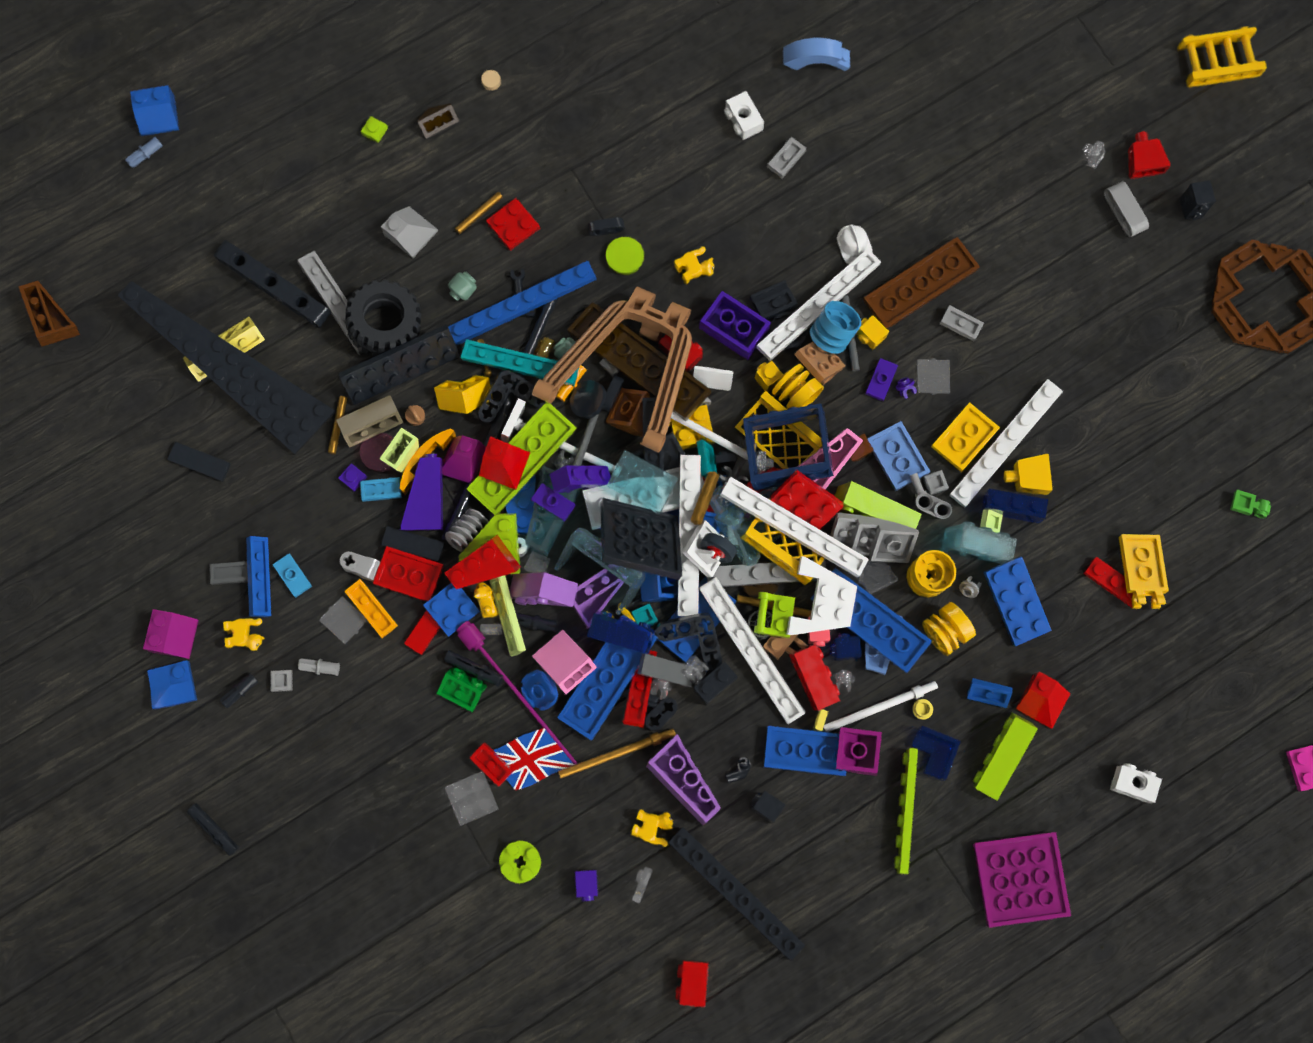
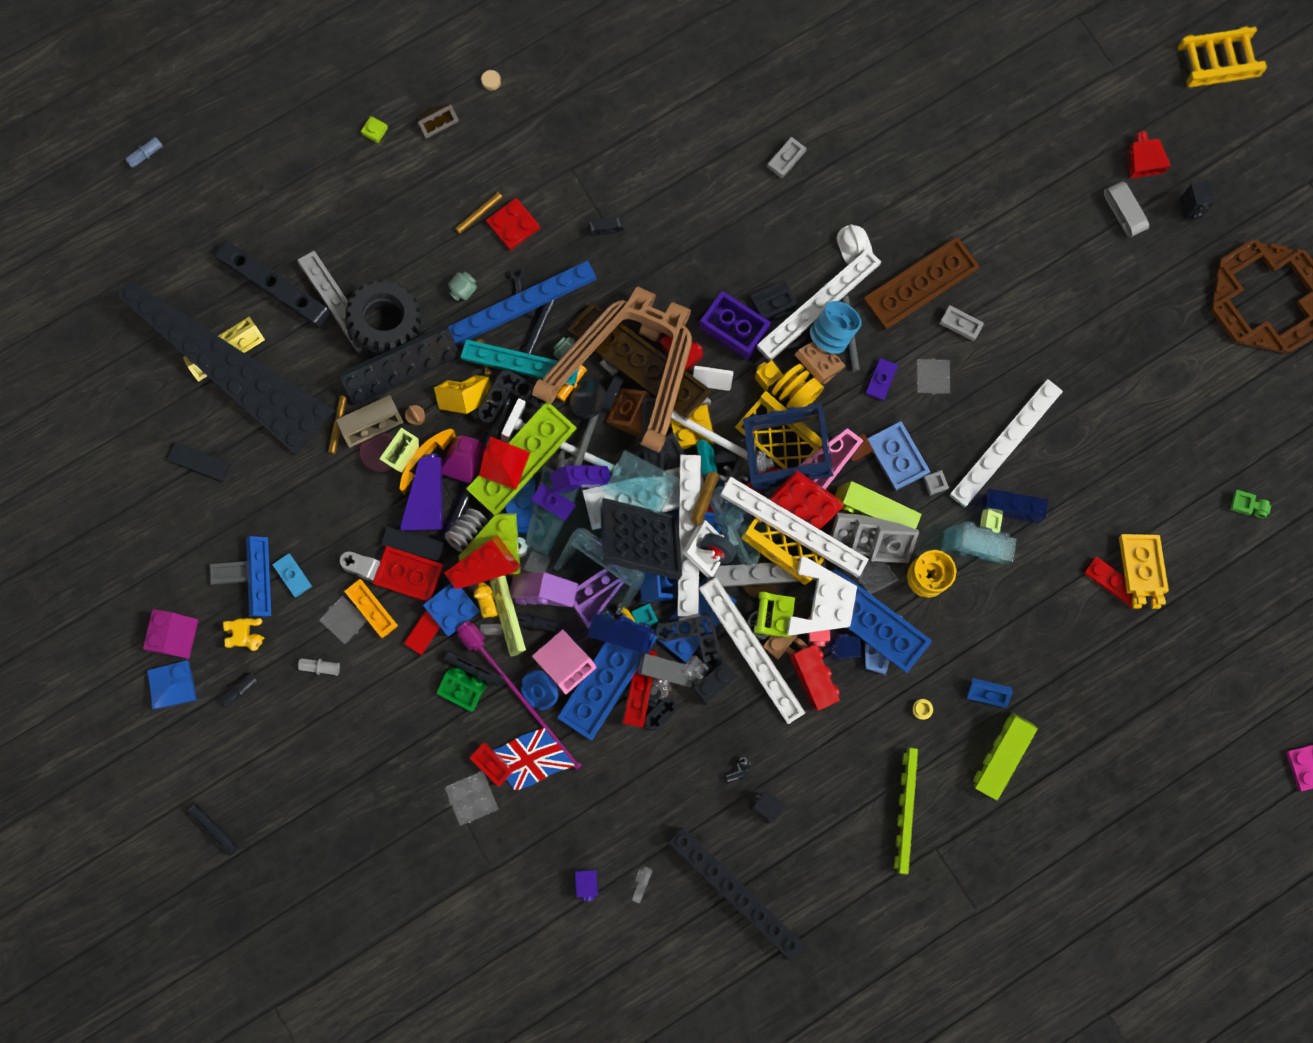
(46, 316): reddish brown wedge -> none
(155, 110): blue slope -> none
(281, 680): light grey tile -> none
(352, 477): dark purple plate -> none
(380, 489): dark azure plate -> none
(408, 230): light grey slope -> none
(514, 851): lime plate -> none
(545, 347): clear yellow pin -> none
(624, 255): lime tile -> none
(649, 828): yellow animal -> none
(654, 739): pearl gold bar -> none
(682, 778): medium lavender wedge -> none
(692, 266): yellow animal -> none
(693, 983): red brick -> none
(743, 105): white brick -> none
(755, 602): pearl gold bar -> none
(802, 750): blue plate -> none
(816, 51): medium blue arch -> none
(820, 720): light yellow tile -> none
(844, 677): clear plate -> none
(859, 751): magenta slope -> none
(872, 332): yellow brick -> none
(905, 384): dark purple plate -> none
(915, 692): white bar -> none
(933, 501): light grey beam -> none
(941, 751): clear blue panel -> none
(949, 628): yellow wheel -> none
(965, 437): yellow plate -> none
(969, 588): light grey plate -> none
(1017, 601): blue plate -> none
(1021, 879): magenta plate -> none
(1031, 475): yellow torso -> none
(1043, 699): red slope -> none
(1094, 153): clear tile -> none
(1148, 786): white brick -> none

